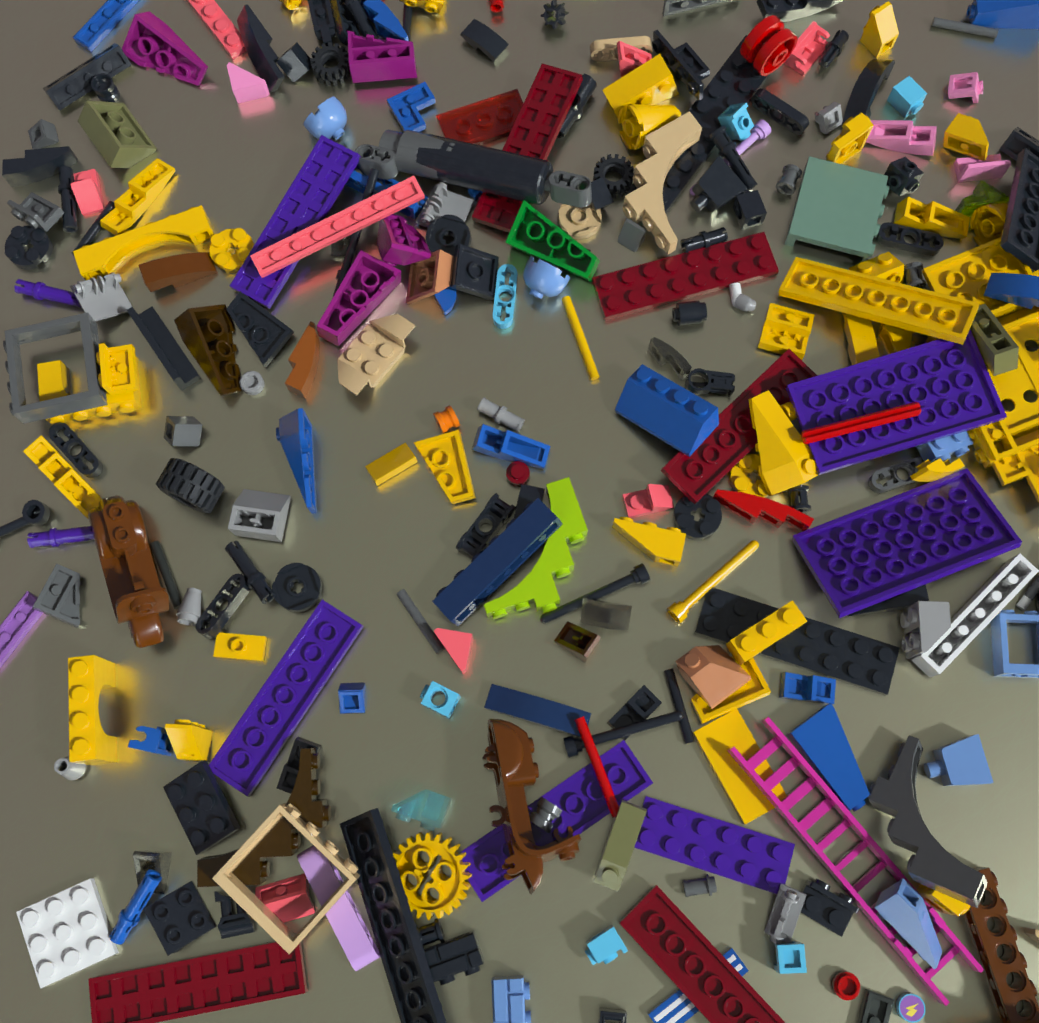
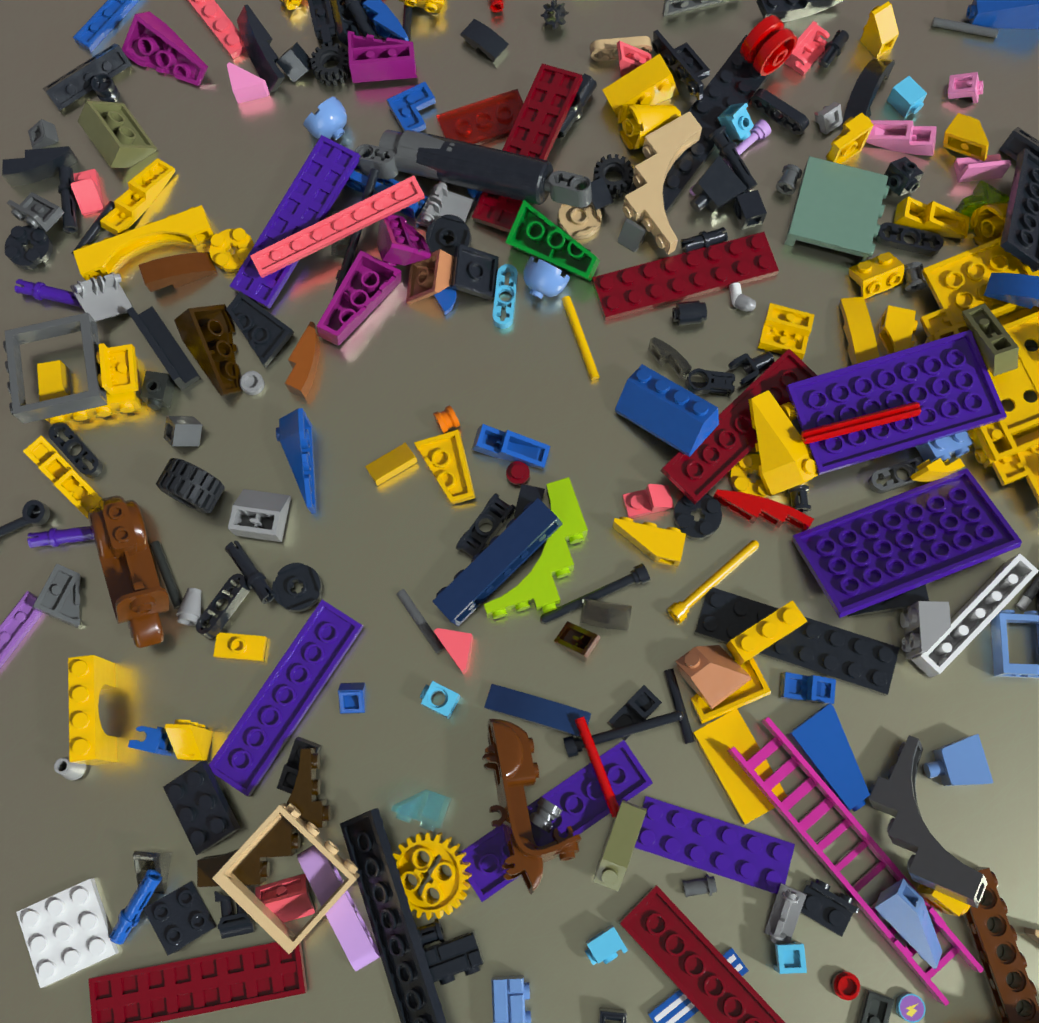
(157, 390): none -> pearl dark grey brick
(373, 352): tan piece -> none
(500, 414): light grey pin -> none
(751, 366): none -> black piece
(879, 300): yellow plate -> none

